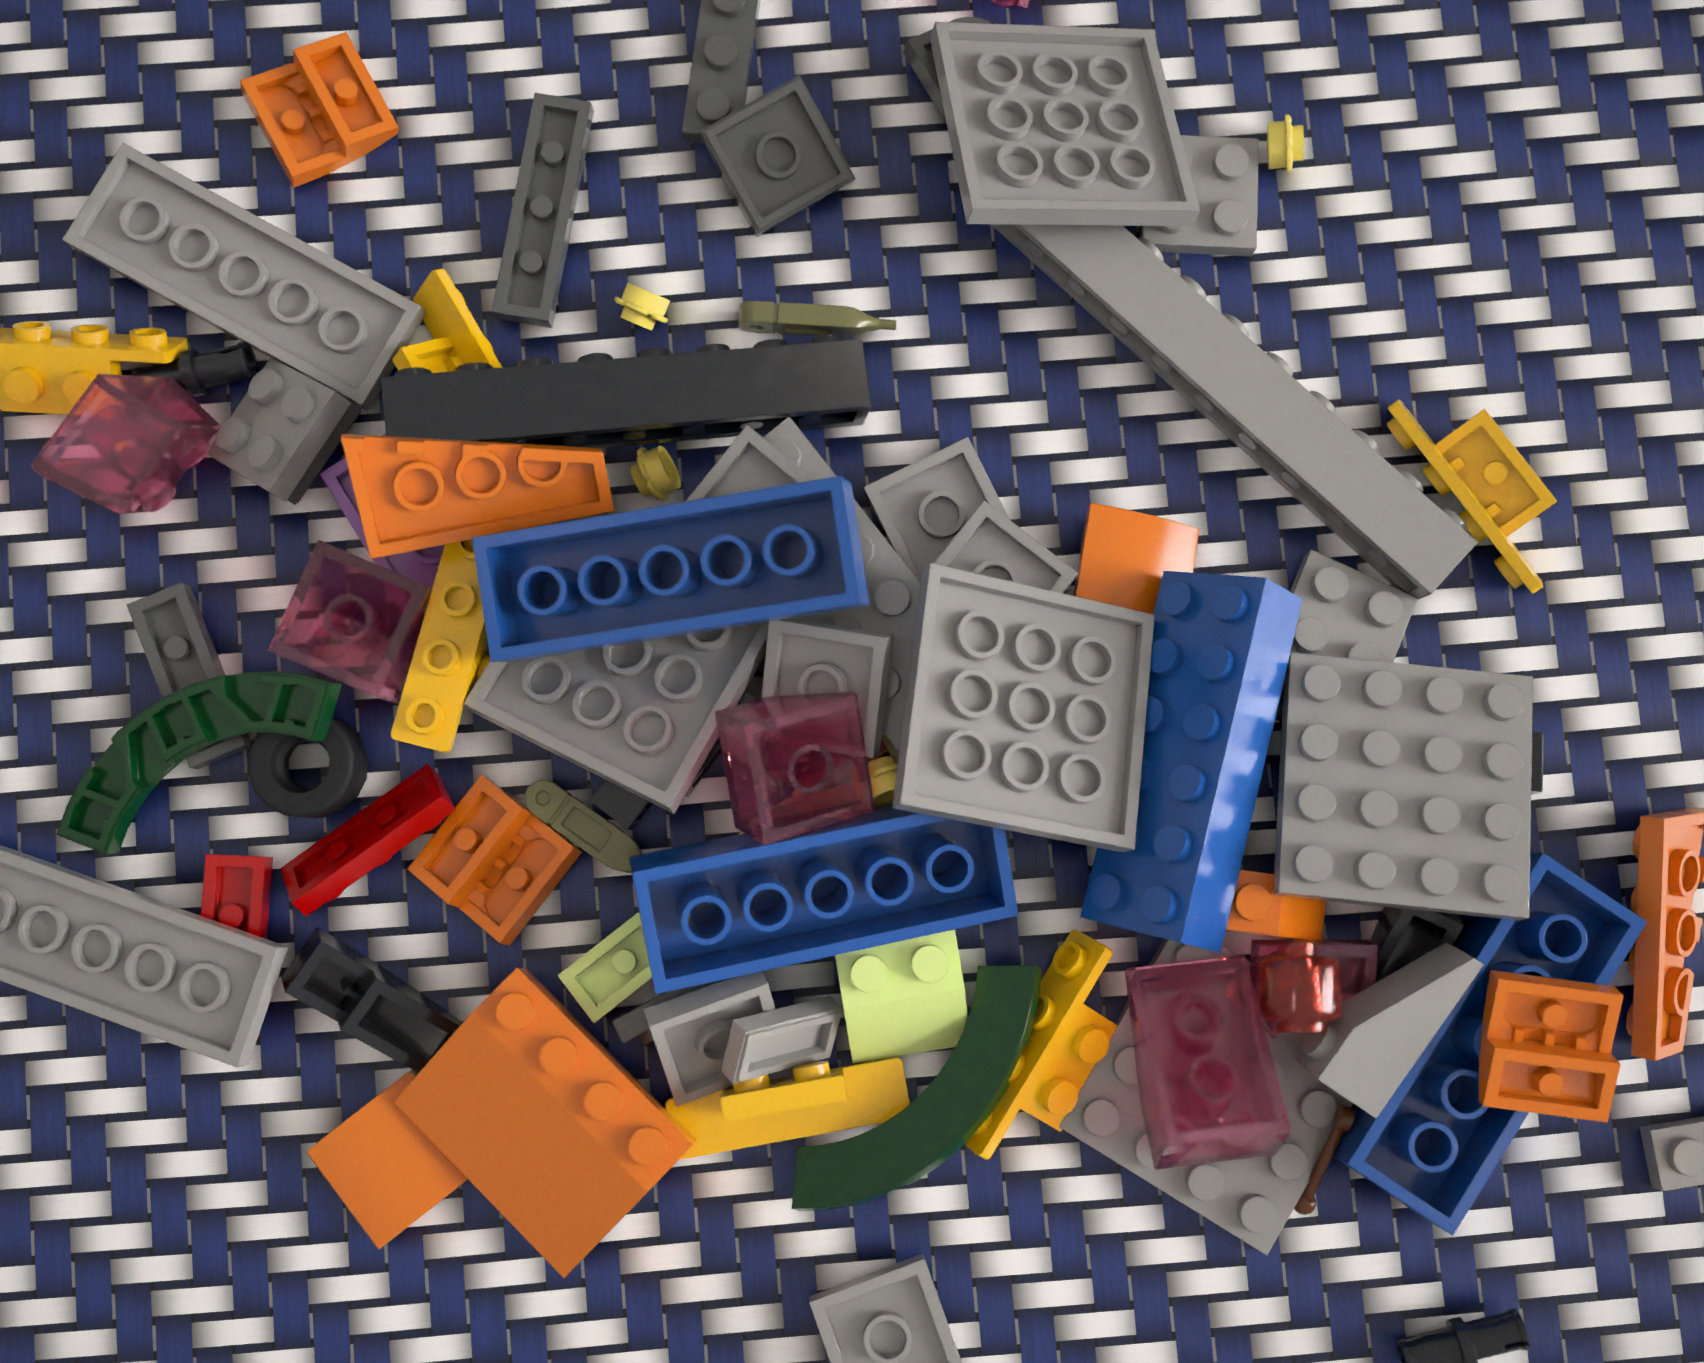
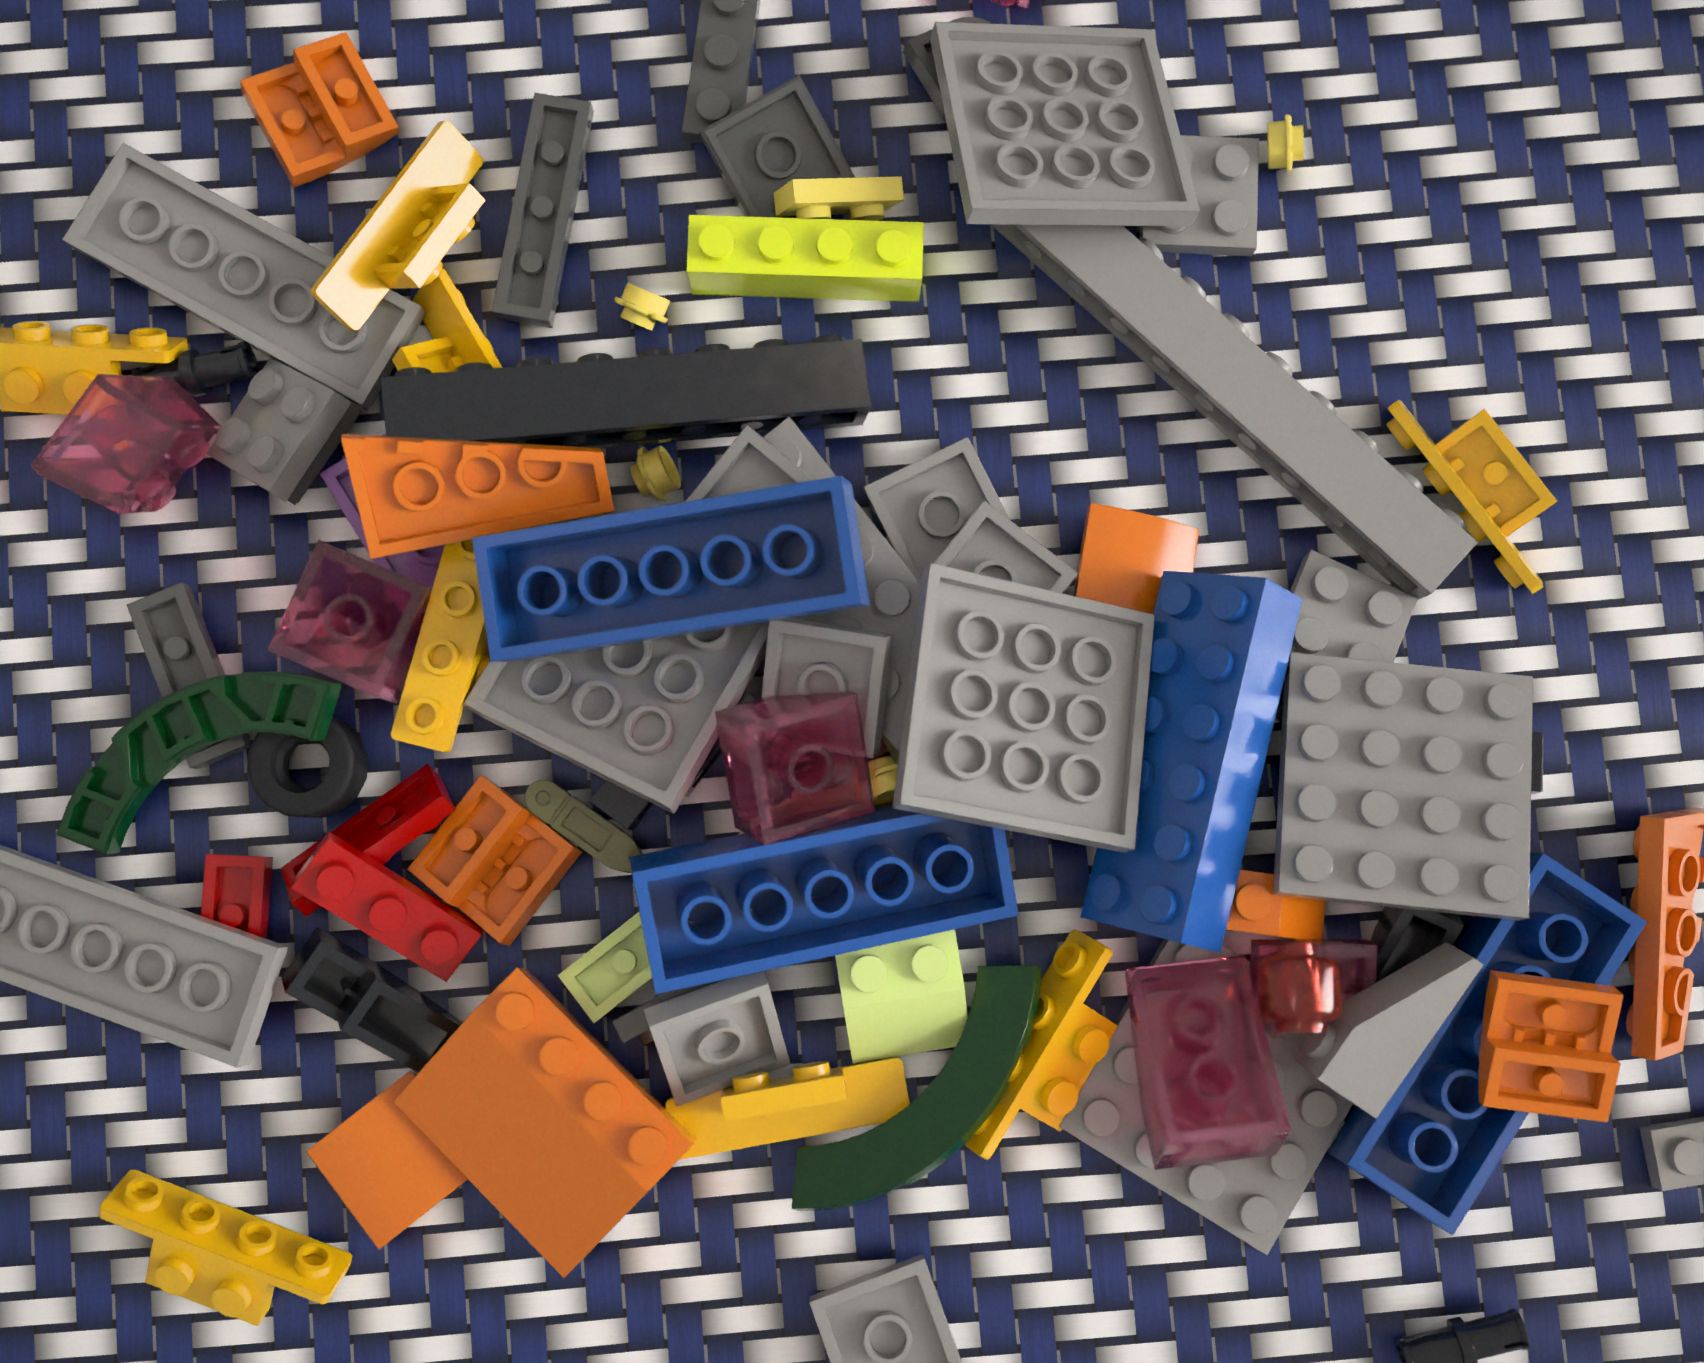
(219, 1251): none -> yellow bracket
(386, 907): none -> red plate
(406, 230): none -> bracket
(781, 1039): light grey tile -> none
(805, 258): none -> neon yellow brick
(807, 319): olive piece -> none
(820, 198): none -> light yellow plate
(1342, 1123): reddish brown hinge -> none

